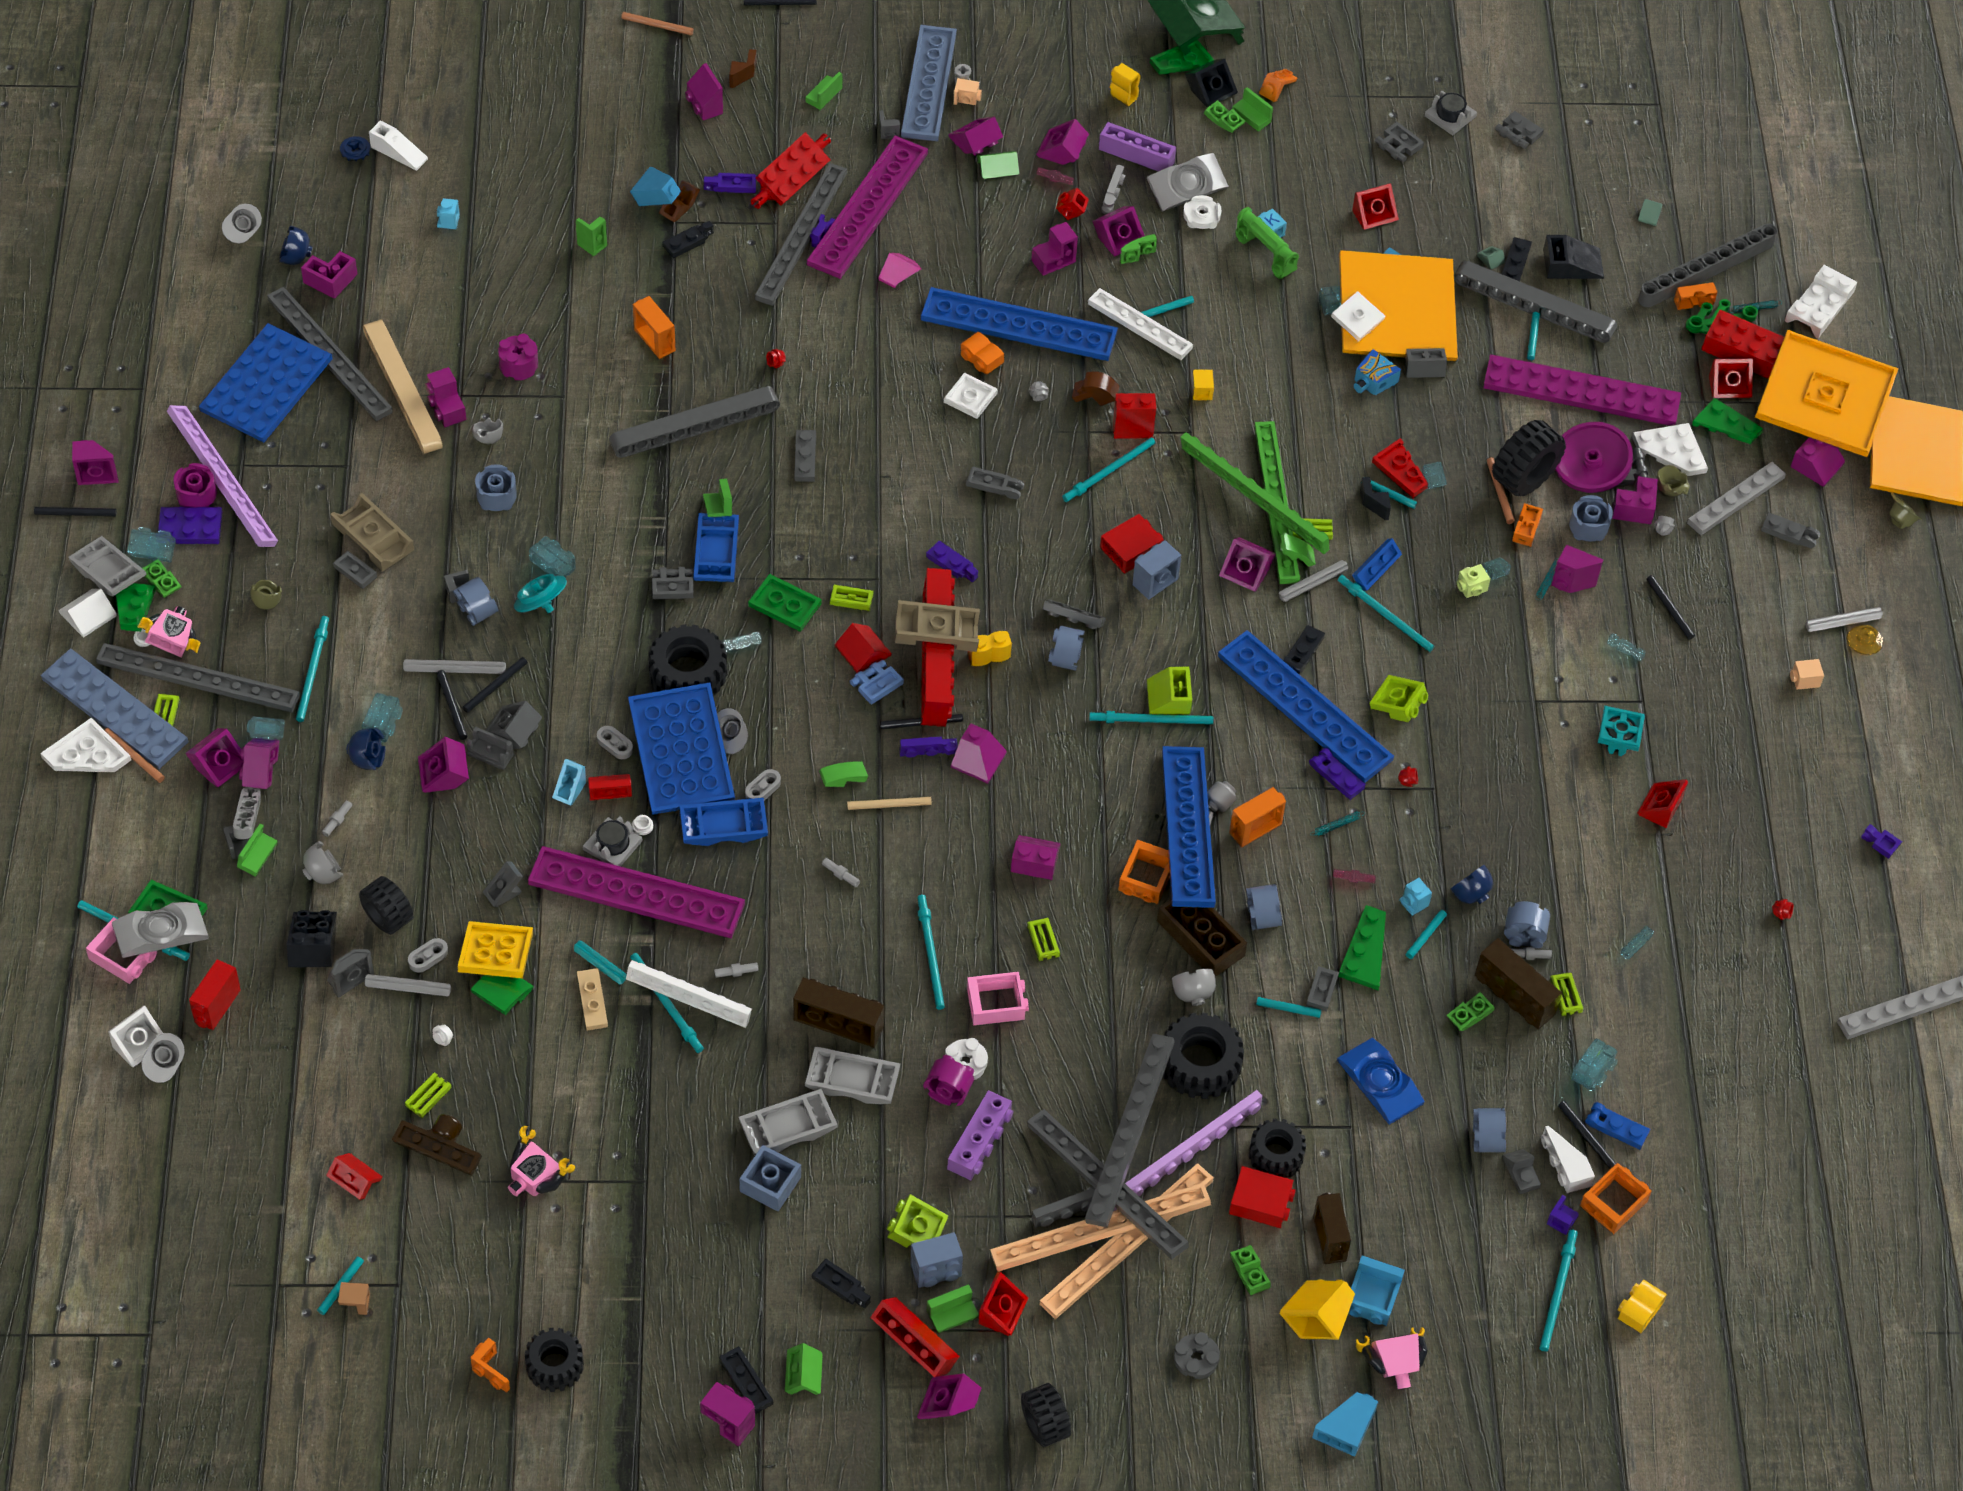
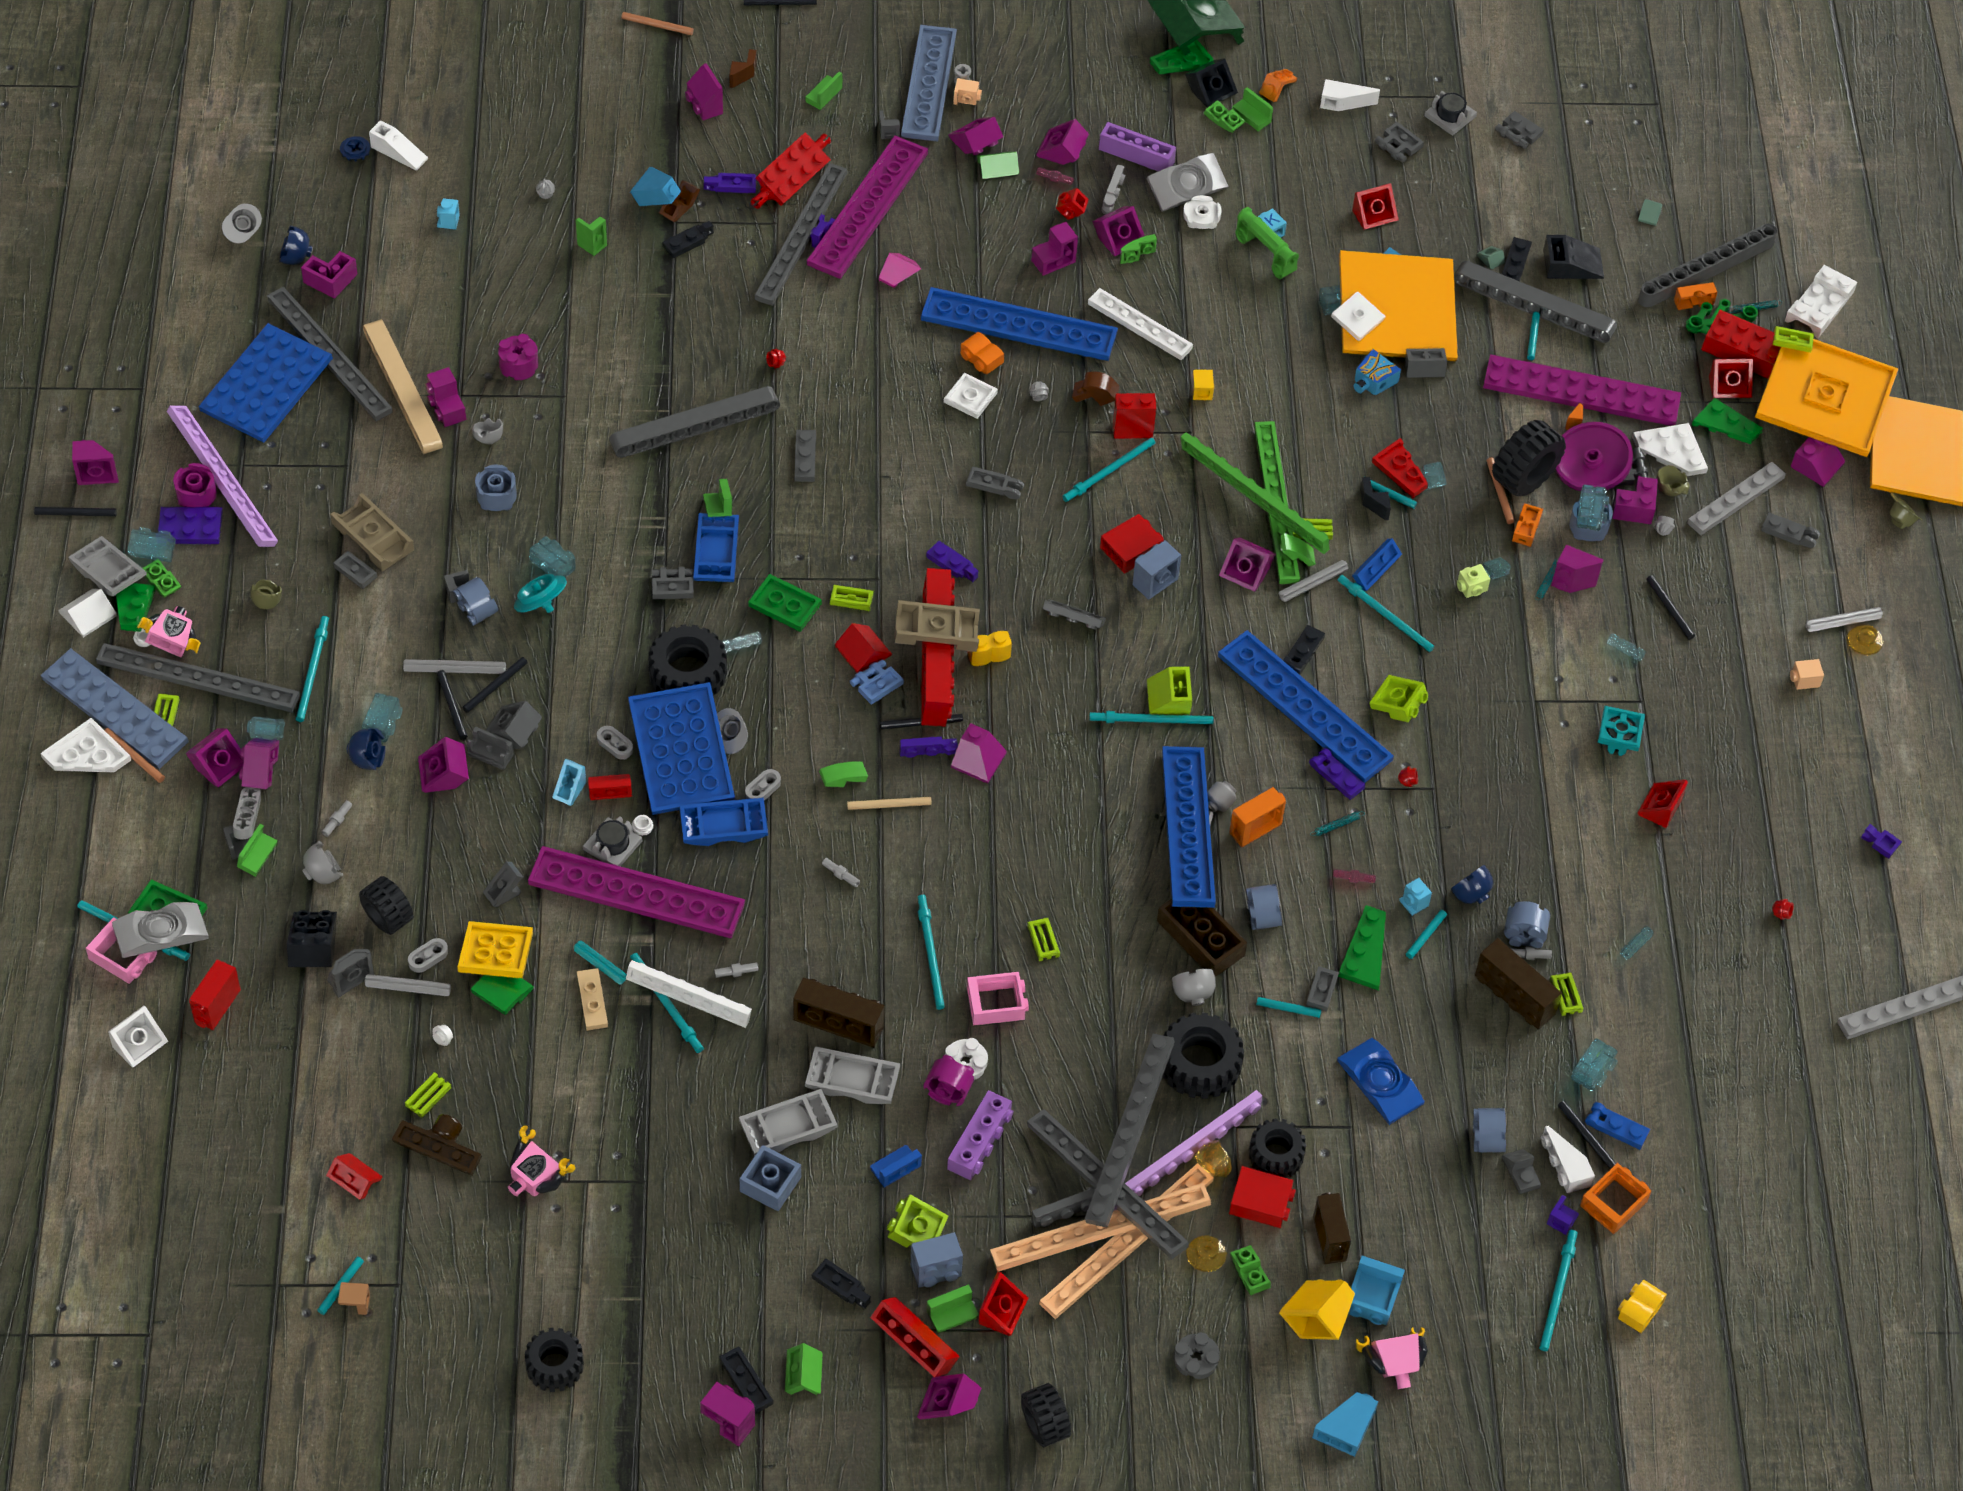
(163, 1057): light grey piece -> none
(482, 1355): orange bracket -> none
(545, 189): none -> light grey plate
(654, 327): orange window -> none
(896, 1165): none -> blue panel
(1035, 857): magenta slope -> none
(1067, 647): sand blue brick -> none
(1124, 84): yellow brick -> none
(1150, 854): orange window -> none
(1169, 306): teal bar -> none
(1204, 1260): none -> clear yellow piece
(1214, 1159): none -> clear yellow hair
(1345, 96): none -> white slope
(1471, 1012): bright green slope -> none
(1575, 417): none -> orange slope
(1591, 507): none -> clear light blue brick
(1793, 341): none -> lime tile

